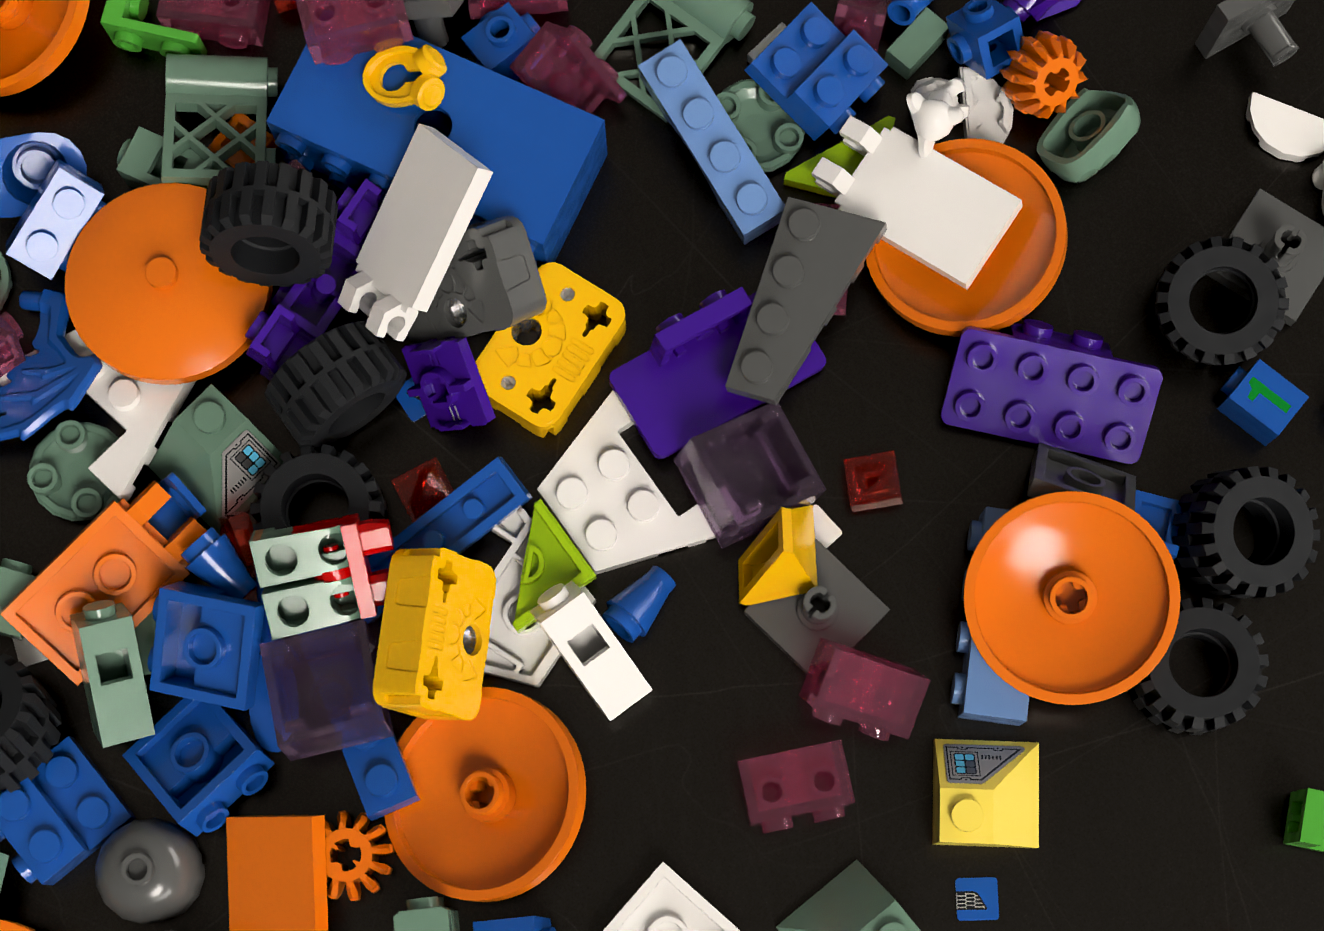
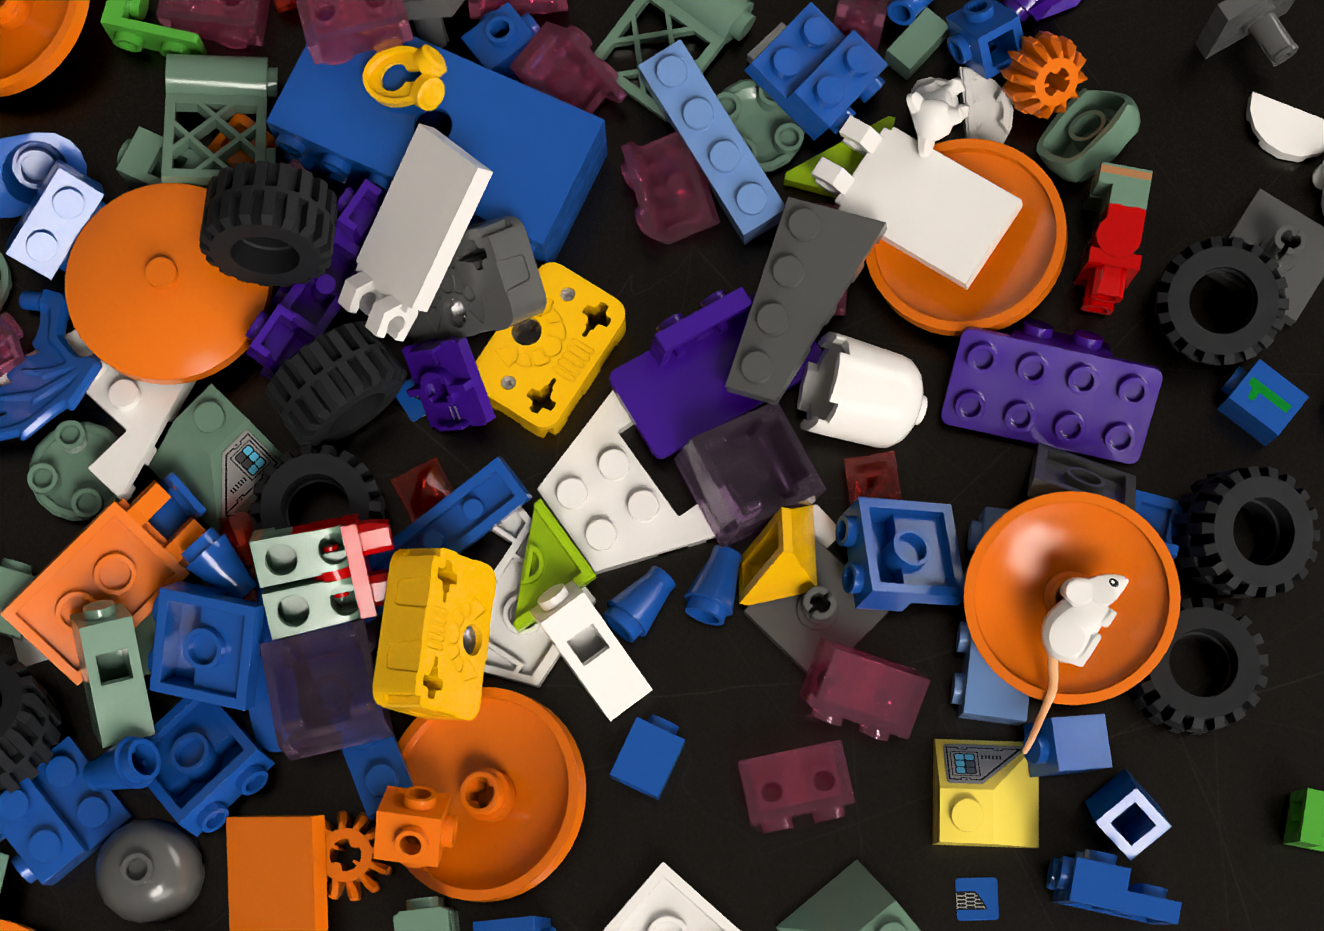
(125, 765): none -> blue cone
(414, 826): none -> orange brick
(648, 756): none -> blue brick
(668, 189): none -> clear pink bracket
(714, 588): none -> blue cone
(861, 393): none -> white cylinder
(900, 554): none -> blue plate
(1069, 746): none -> brick
(1072, 629): none -> white animal
(1099, 885): none -> blue plate
(1107, 261): none -> red hips
(1127, 814): none -> blue brick

